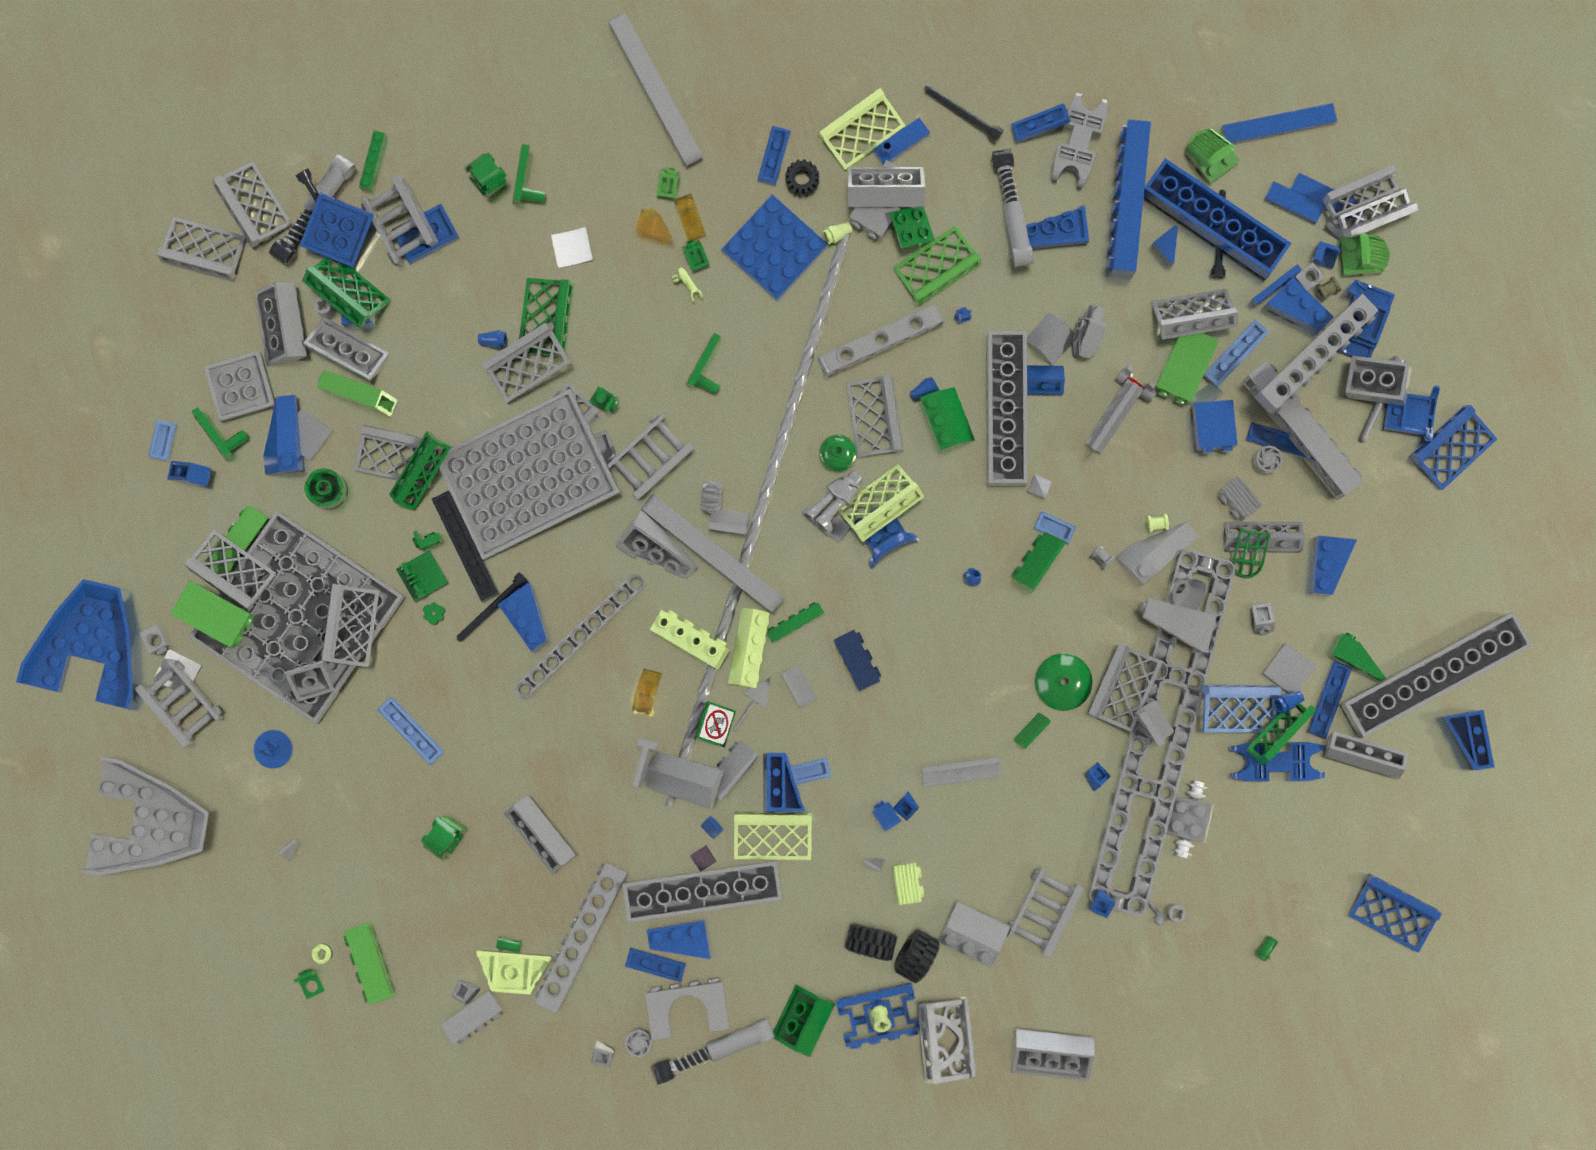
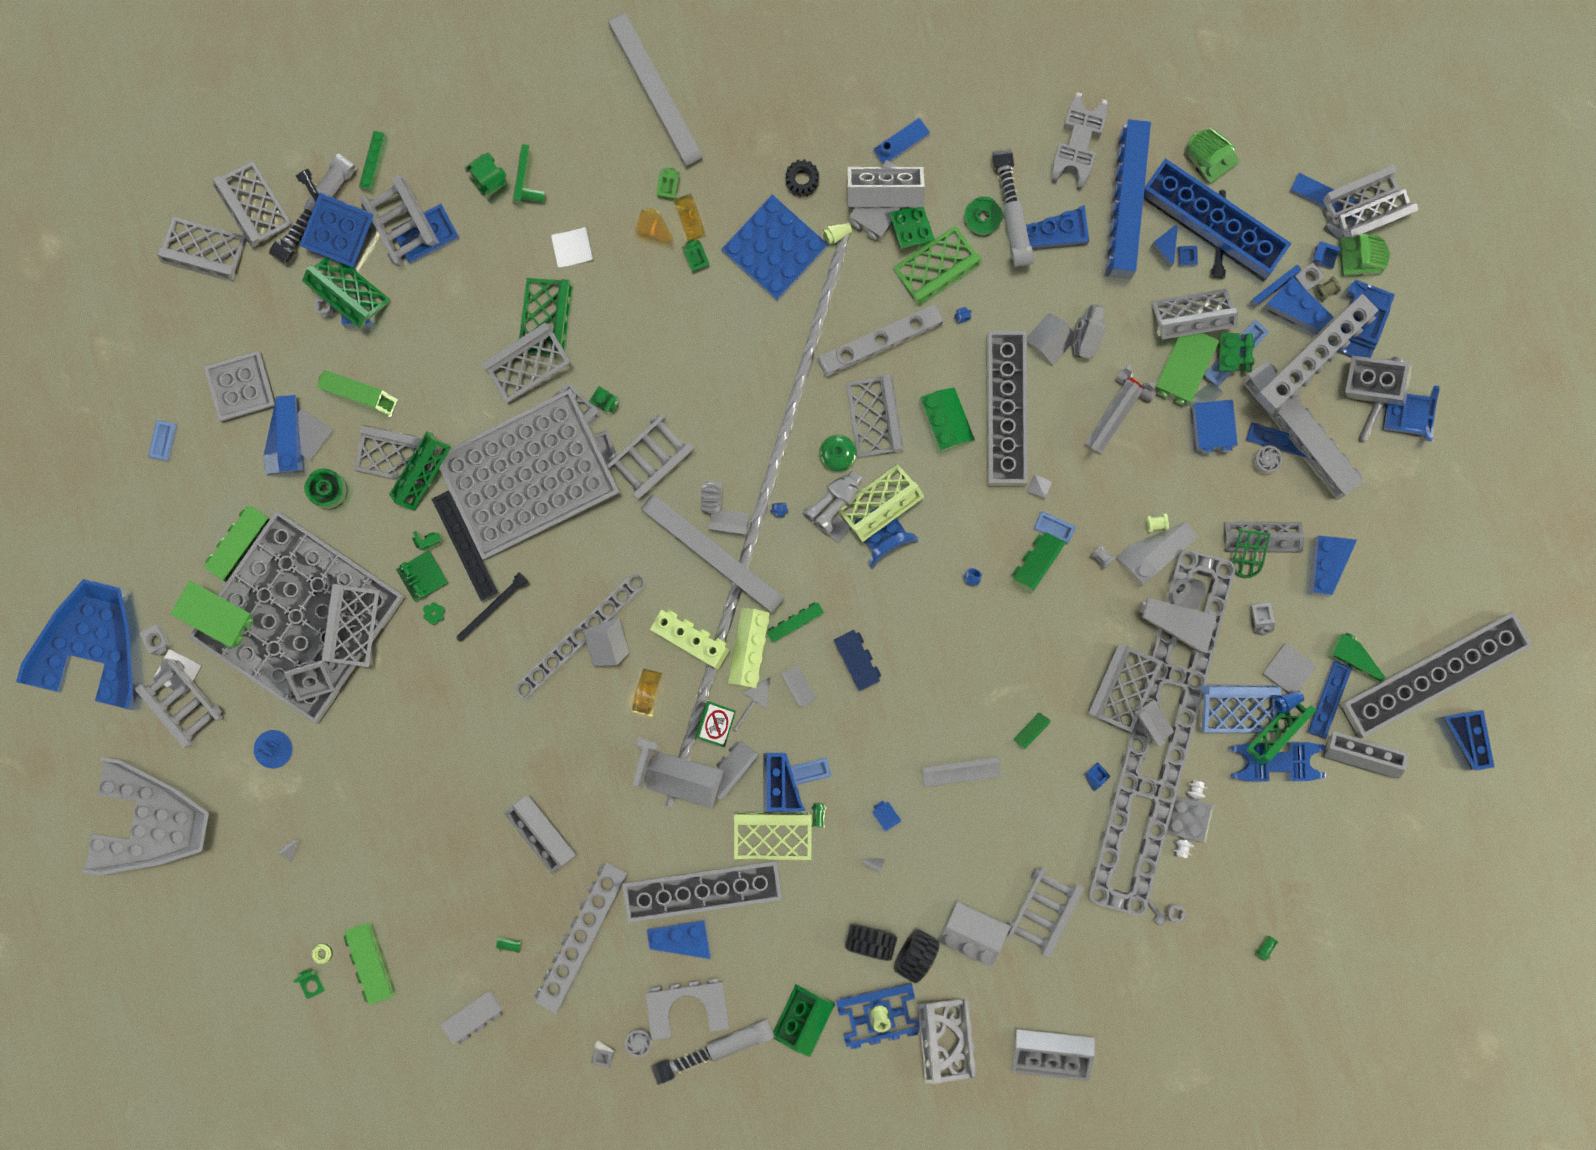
(189, 473): blue slope -> none
(220, 584): light grey fence -> none
(223, 447): green piece -> none
(280, 323): light grey slope -> none
(346, 349): light grey slope -> none
(410, 730): medium blue tile -> none
(443, 837): green brick -> none
(465, 991): light grey slope -> none
(494, 339): blue cone -> none
(512, 971): yellowish green wing -> none
(525, 617): blue wedge -> none
(606, 643): none -> light grey slope
(651, 542): light grey wedge -> none
(655, 964): blue tile -> none
(683, 275): yellowish green piece -> none
(696, 377): green piece -> none
(703, 858): clear purple slope -> none
(711, 827): blue slope -> none
(774, 155): blue tile -> none
(779, 509): none -> blue plate
(818, 814): none -> green pin
(854, 114): yellowish green fence -> none
(906, 806): blue slope -> none
(907, 883): yellowish green brick -> none
(926, 387): blue cone -> none
(976, 207): none -> green plate
(993, 131): black piece -> none
(1040, 122): blue tile -> none
(1045, 379): blue panel -> none
(1049, 684): green dish -> none
(1102, 904): blue slope -> none
(1187, 255): none -> blue tile
(1230, 352): none -> green plate
(1239, 498): light grey brick -> none
(1280, 123): blue tile -> none
(1294, 202): blue tile -> none
(1403, 898): blue fence -> none
(1442, 435): blue fence -> none

